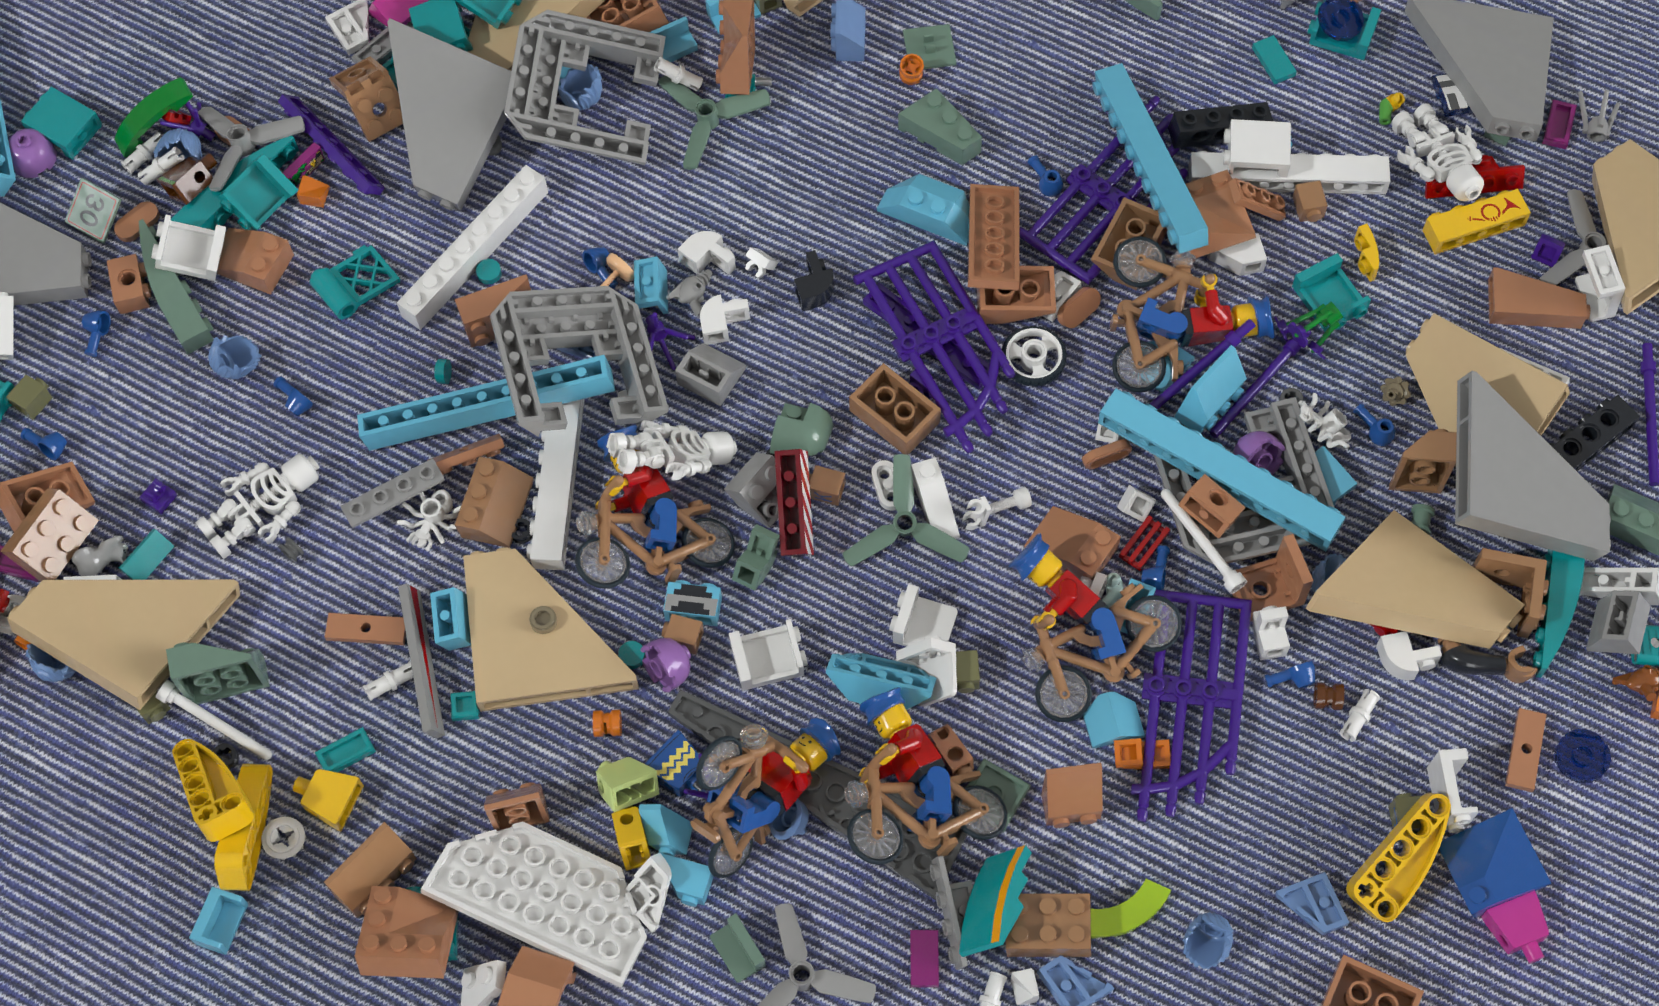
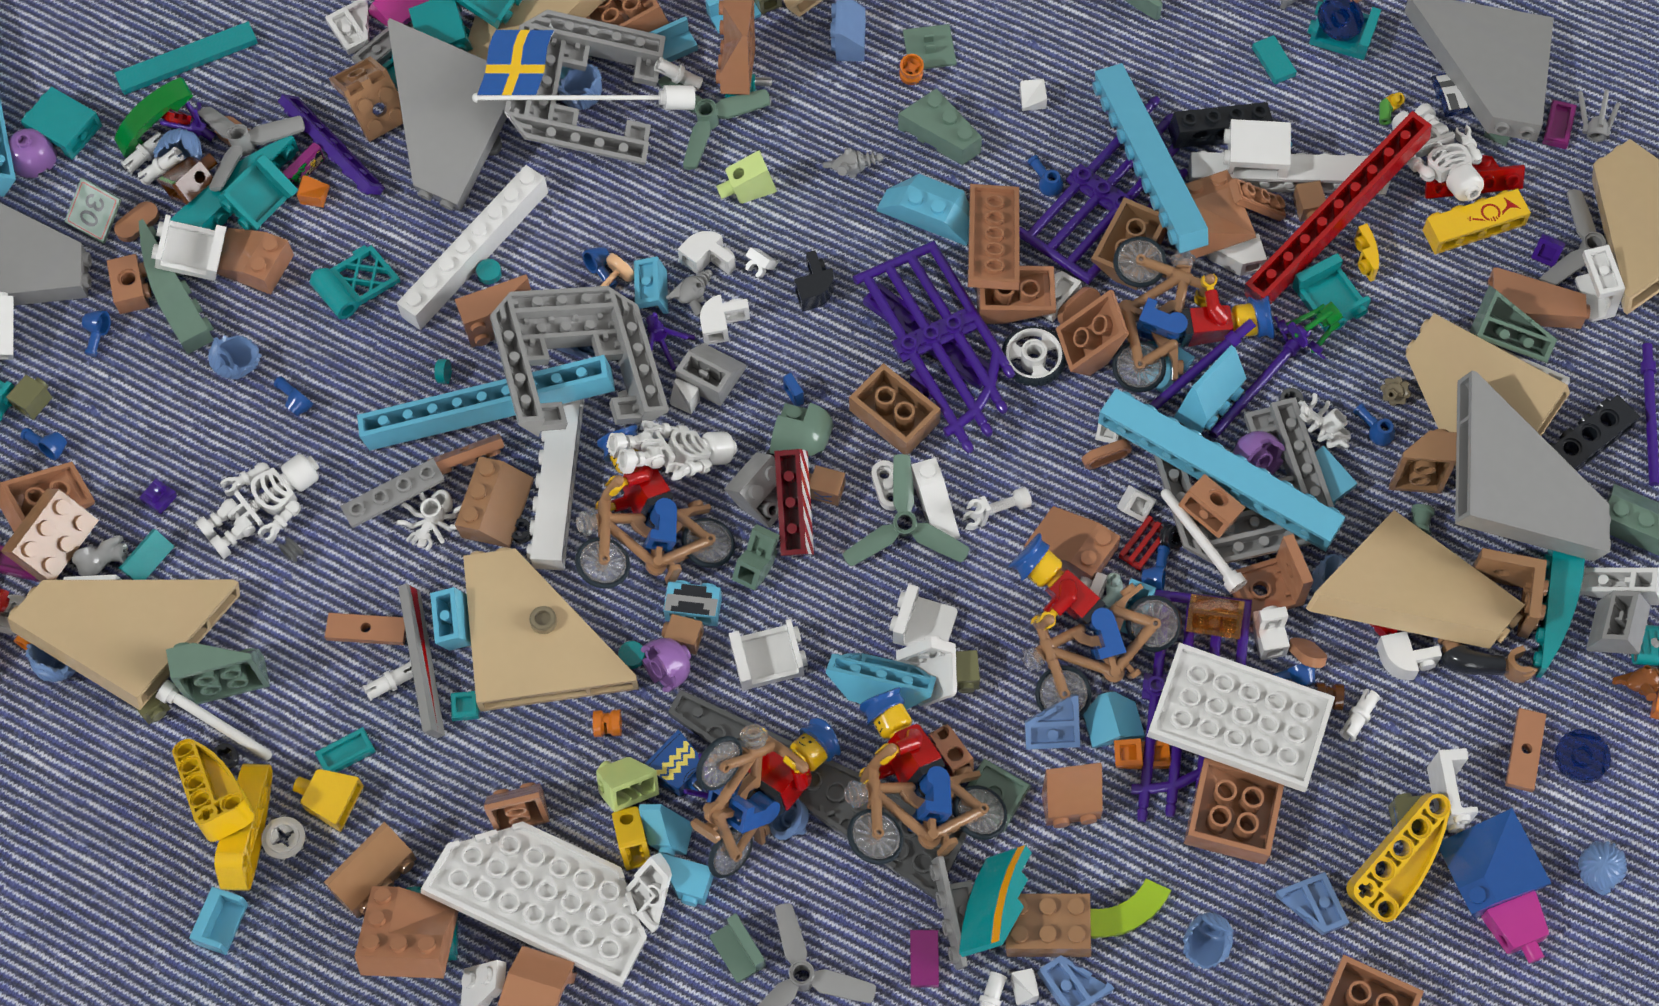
(186, 58): none -> teal tile
(518, 65): none -> flag
(684, 396): none -> white slope
(747, 179): none -> yellowish green torso
(793, 389): none -> blue tile
(852, 162): none -> light grey piece
(1033, 94): none -> white slope
(1054, 726): none -> medium blue wing
(1093, 335): none -> nougat slope
(1166, 537): none -> black bush
(1215, 616): none -> clear orange brick
(1234, 812): none -> nougat slope
(1241, 717): none -> white plate
(1308, 652): none -> nougat tile
(1339, 208): none -> red brick
(1509, 327): none -> sand green wedge
(1602, 866): none -> medium blue hair

